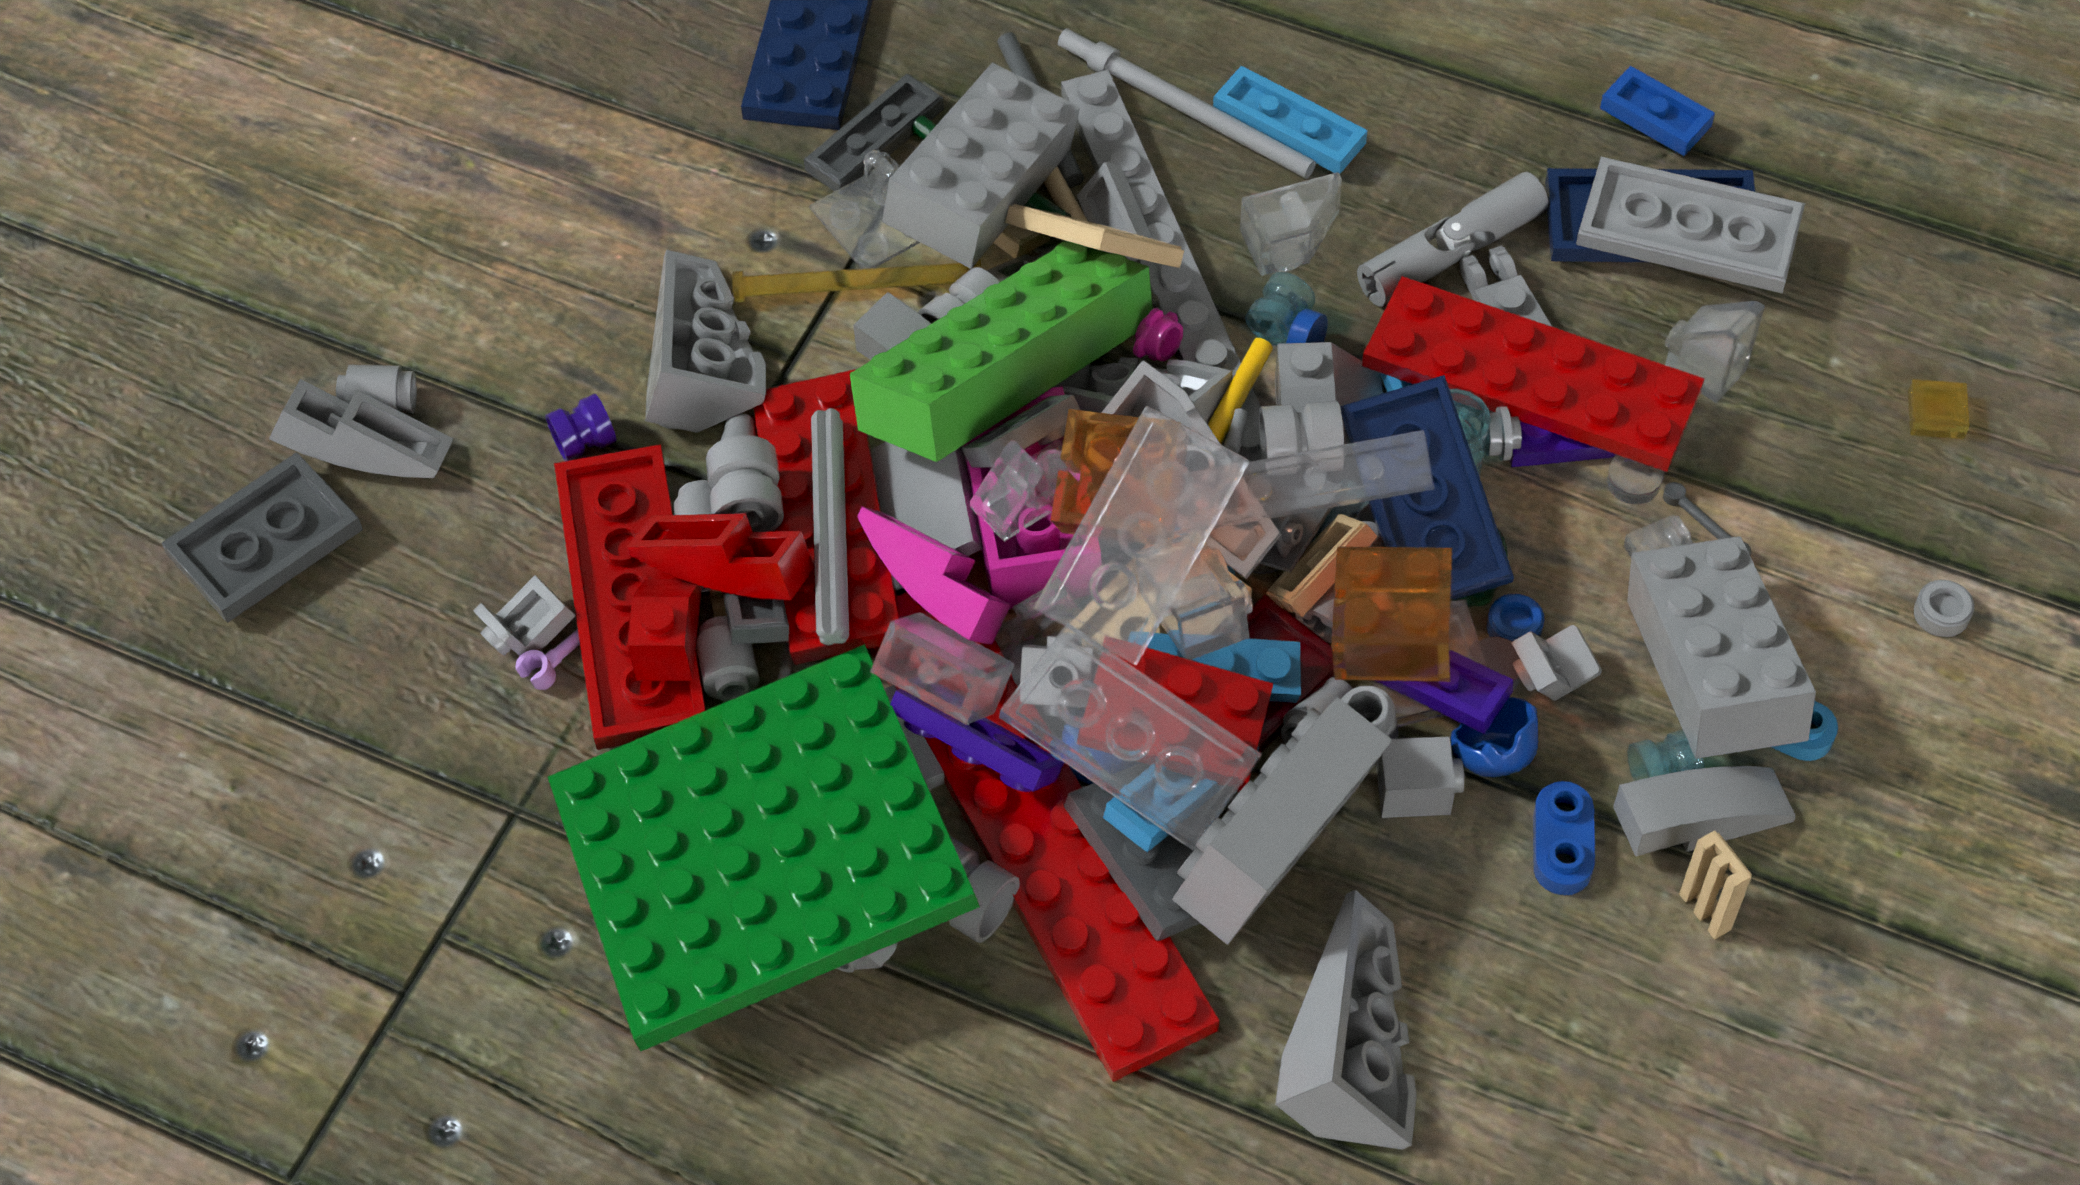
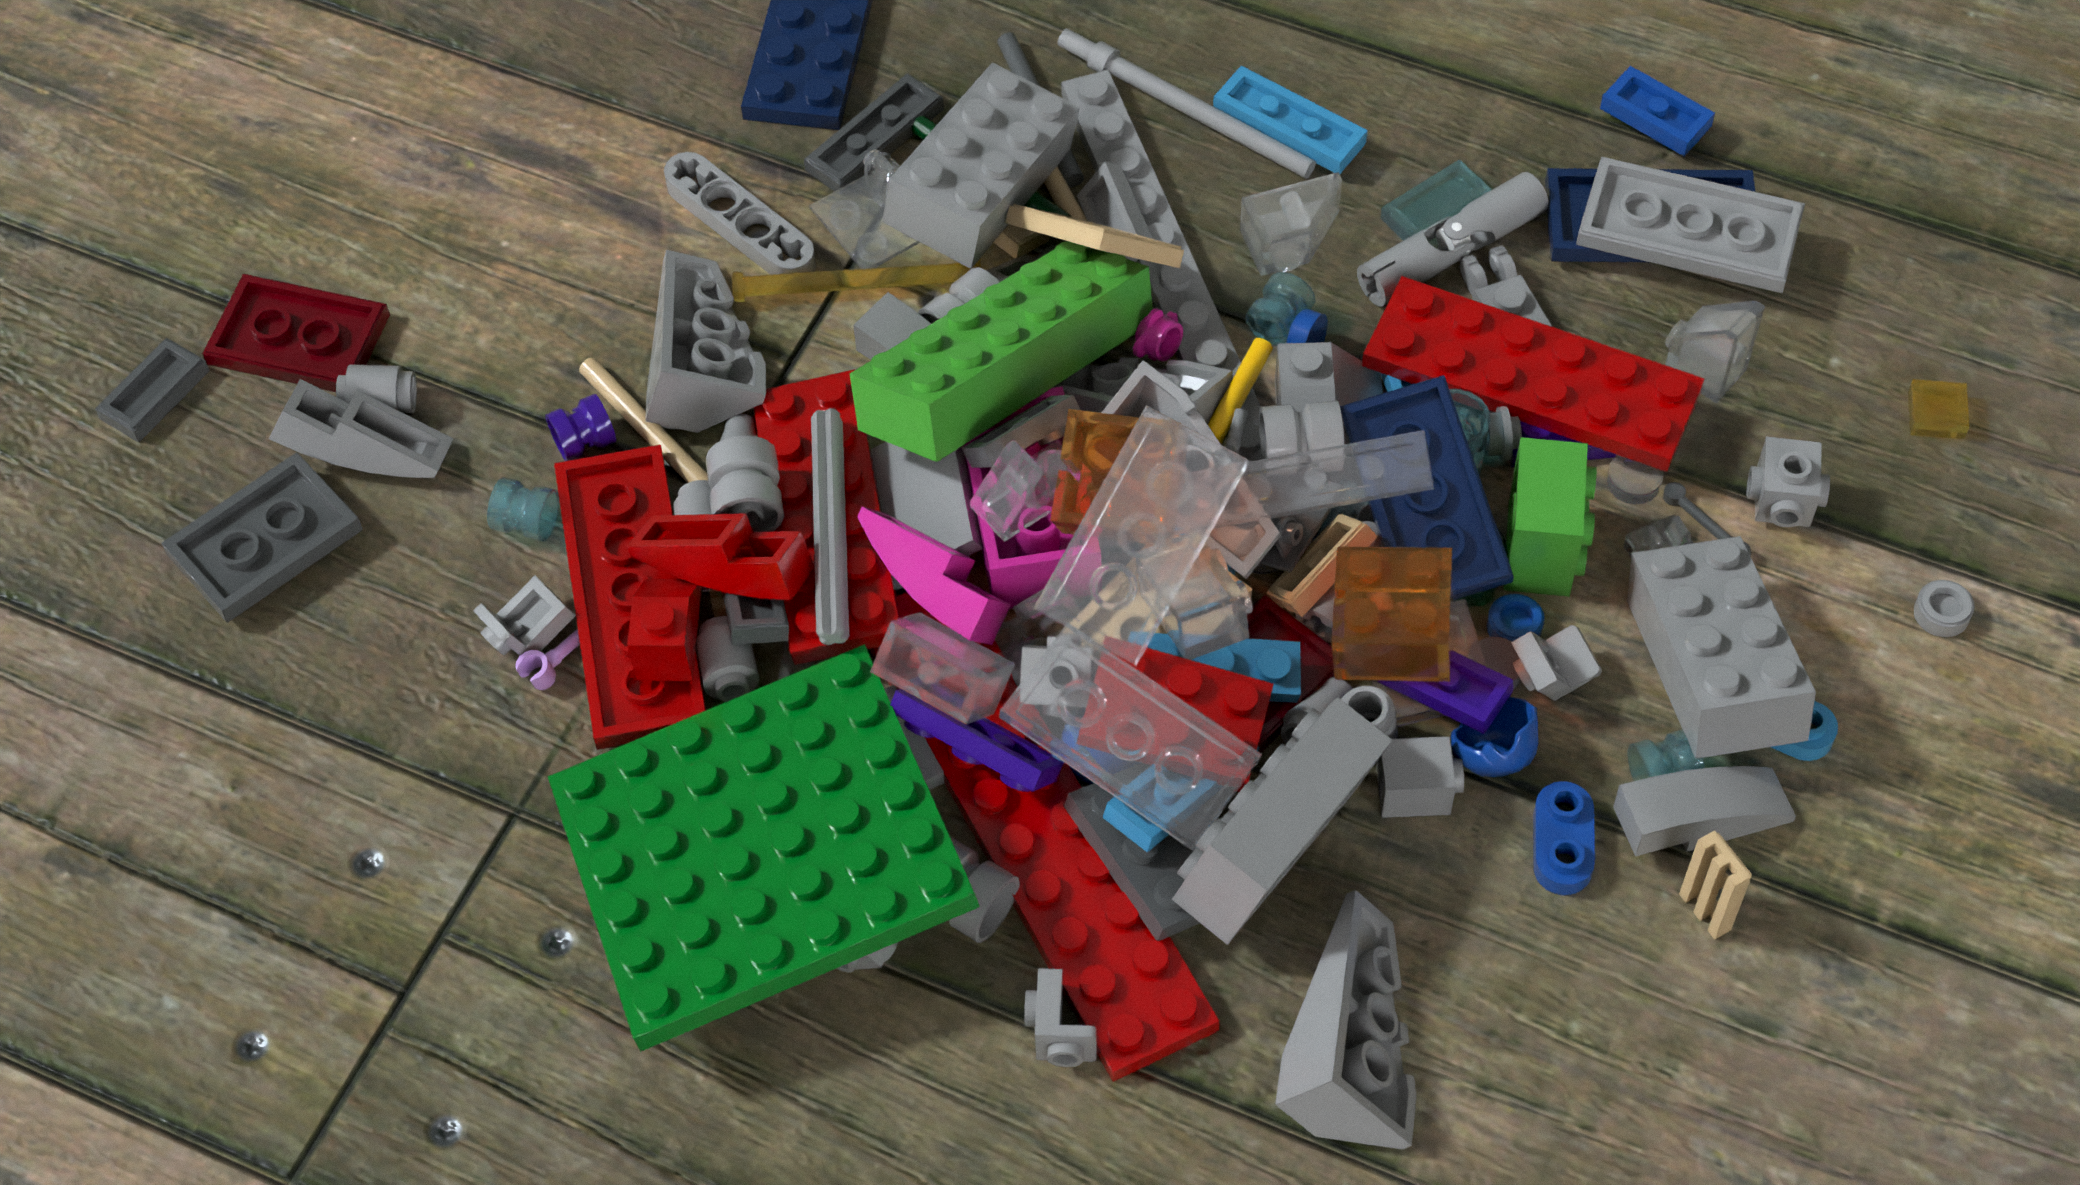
(152, 390): none -> dark grey tile
(294, 332): none -> dark red tile
(523, 509): none -> clear light blue wheel
(635, 416): none -> tan bar
(744, 213): none -> light grey beam
(1053, 1041): none -> light grey bracket
(1433, 200): none -> clear light blue tile
(1549, 516): none -> bright green brick
(1788, 482): none -> light grey brick

